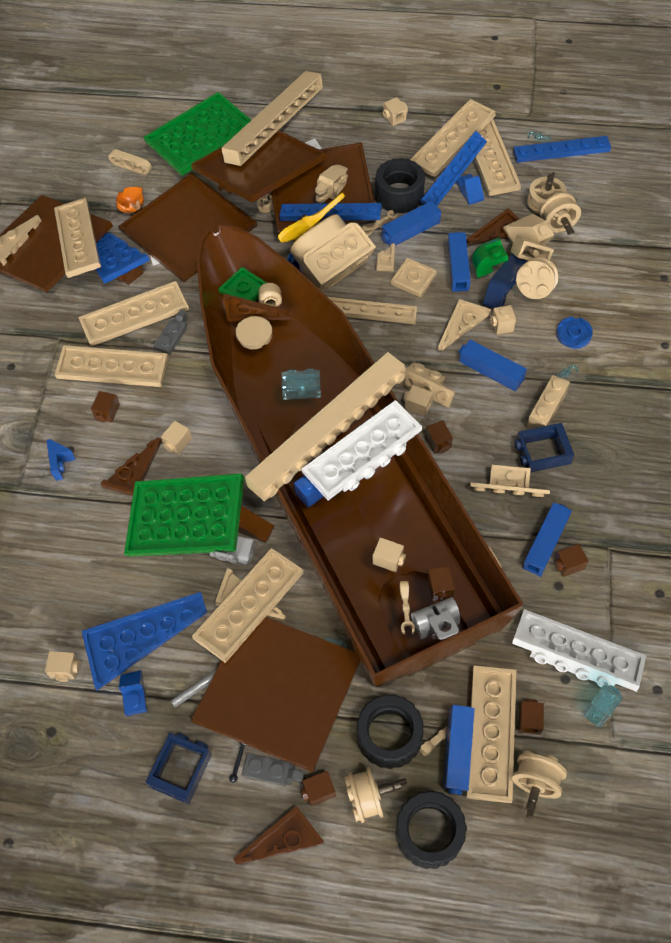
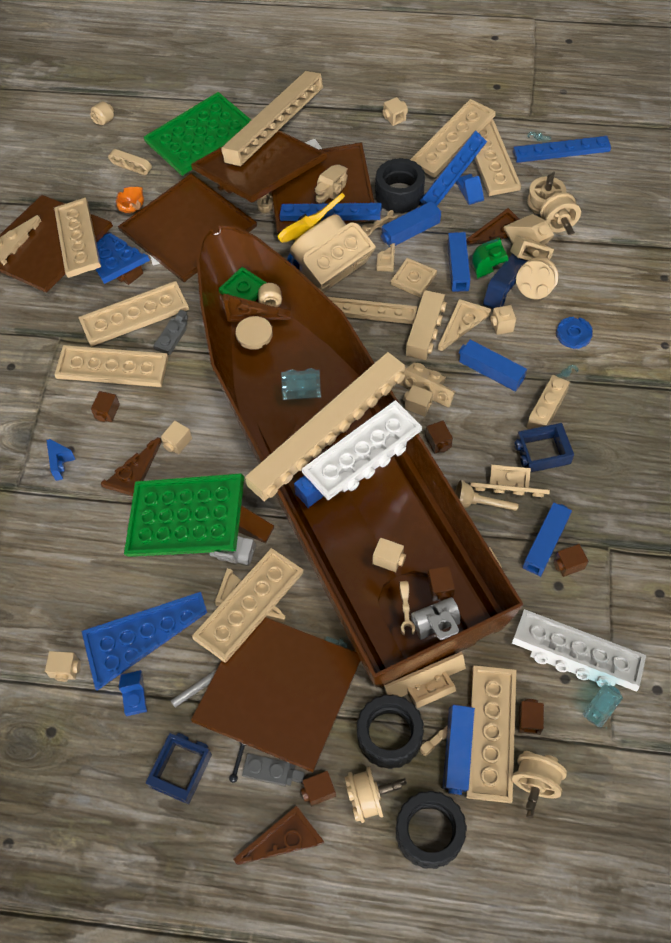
(102, 113): none -> tan head
(425, 325): none -> tan brick
(430, 682): none -> tan bracket
(467, 497): none -> tan piece

